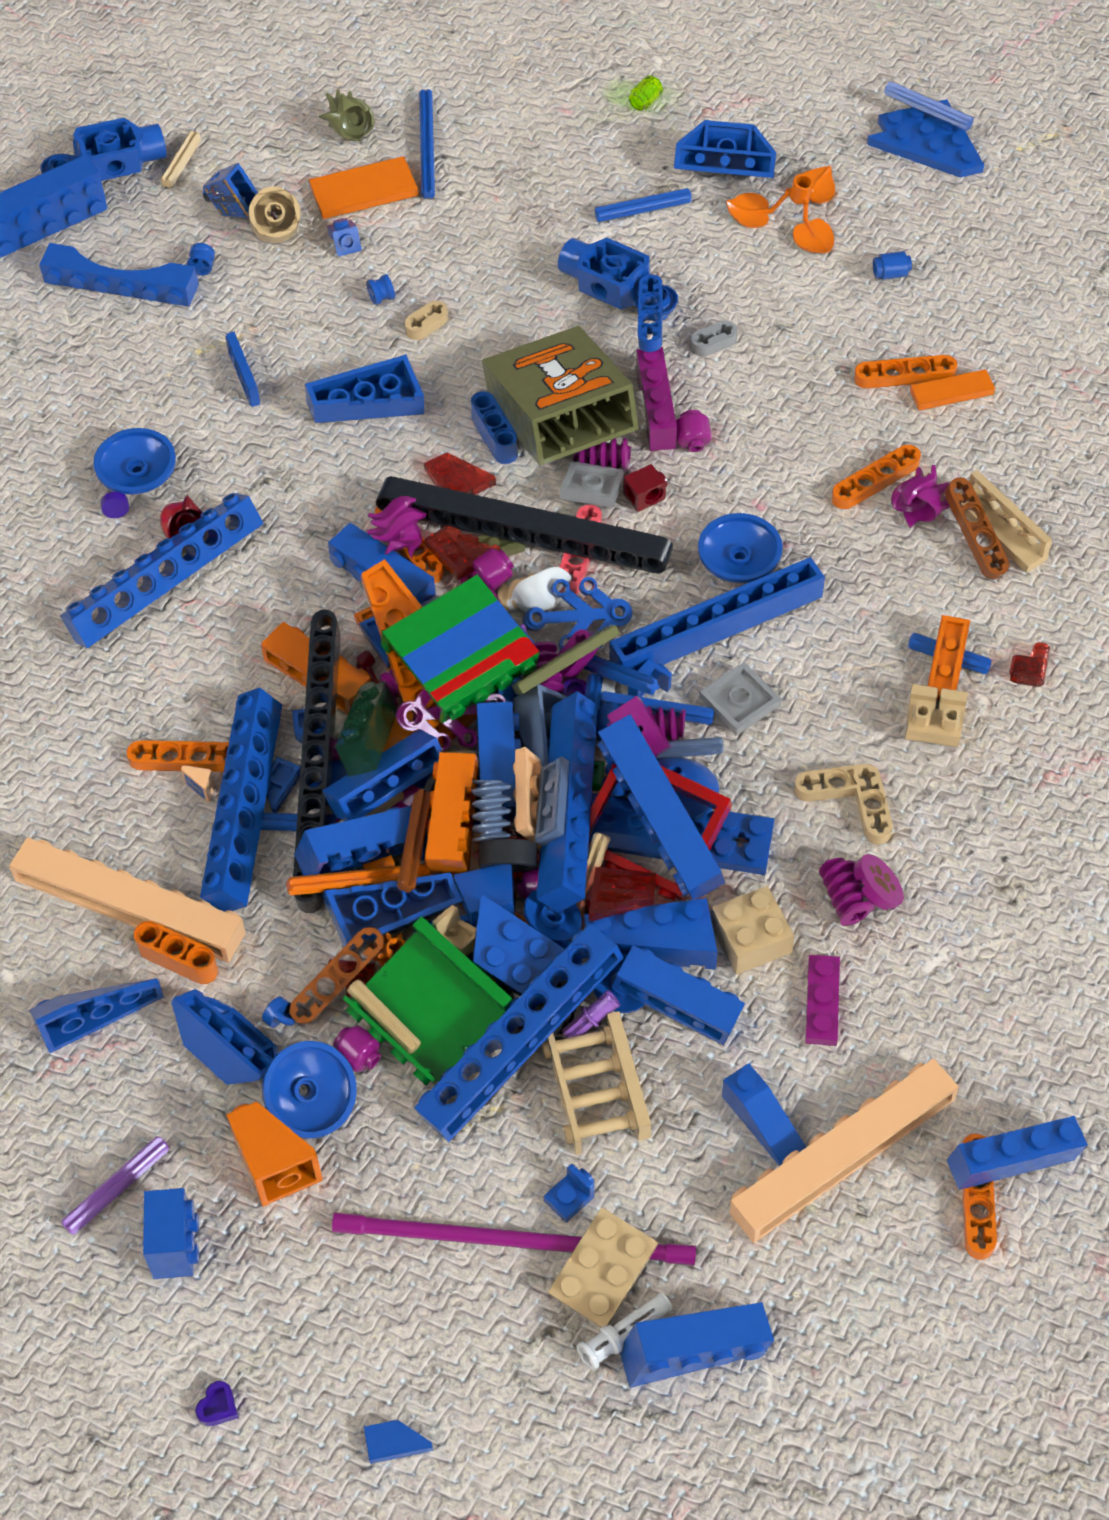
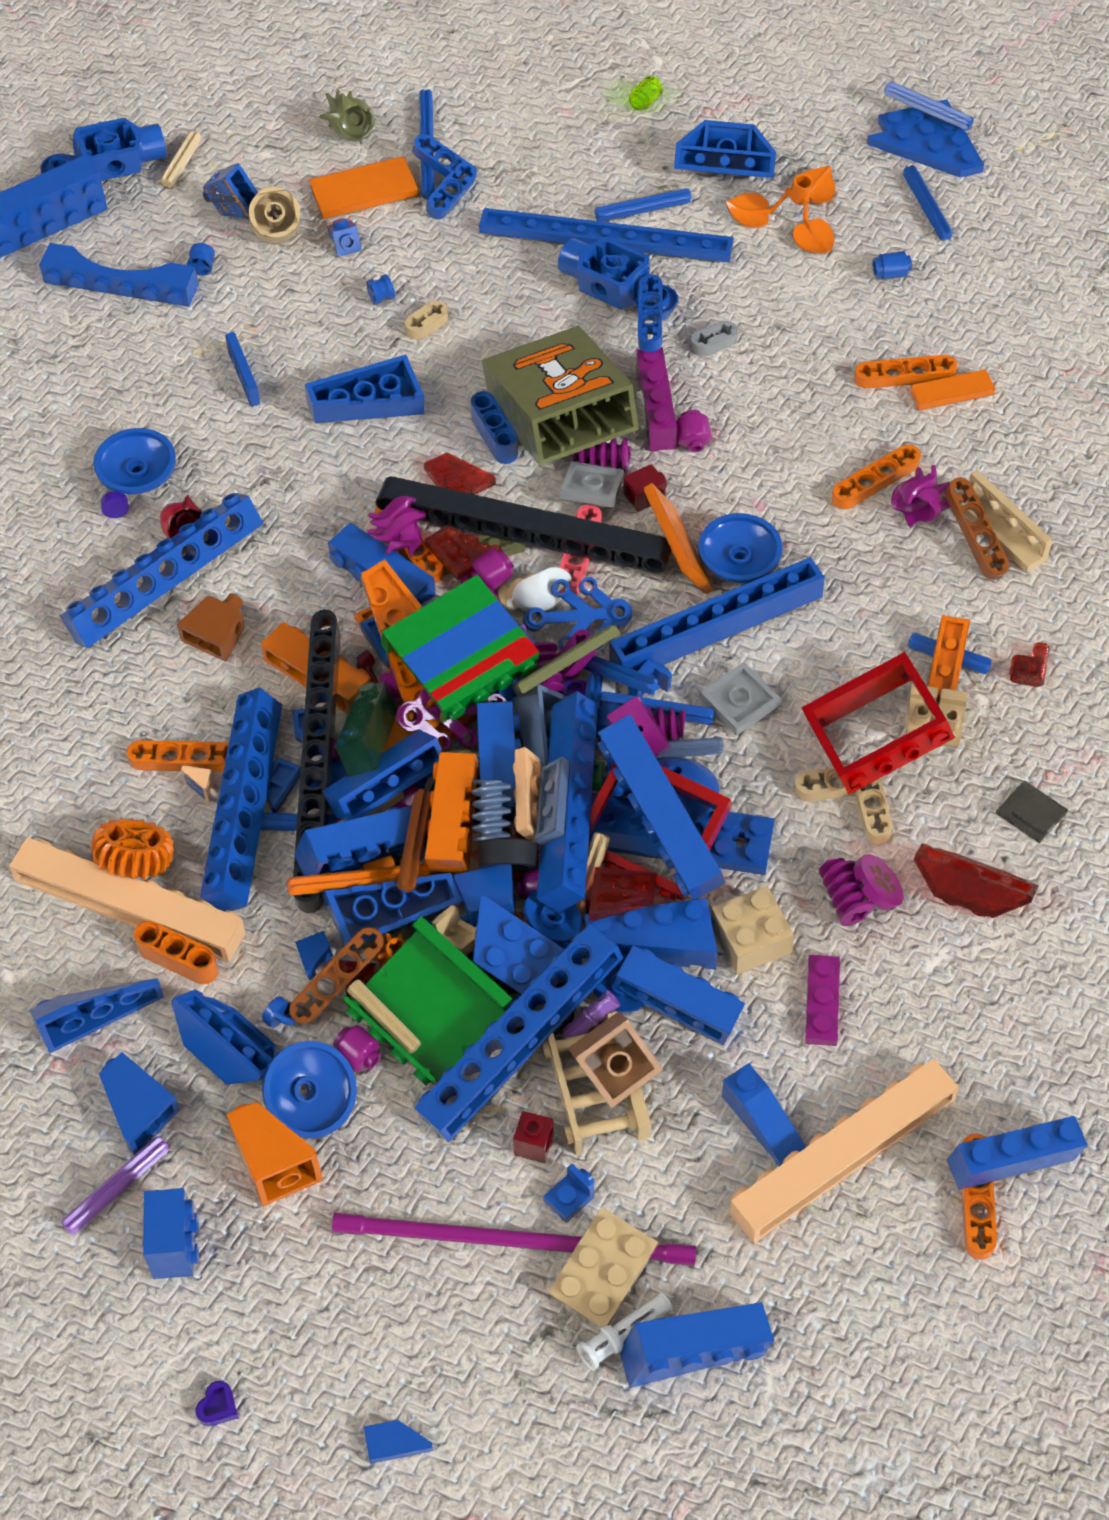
(132, 848): none -> orange gear
(137, 1101): none -> blue slope
(213, 626): none -> dark orange torso
(313, 952): none -> blue tile
(451, 173): none -> blue beam
(533, 1137): none -> dark red brick
(615, 1059): none -> medium nougat slope
(637, 237): none -> blue plate
(678, 539): none -> orange tile
(858, 694): none -> red window
(927, 203): none -> blue axle
(972, 883): none -> clear red wedge
(1031, 811): none -> clear smoke piece

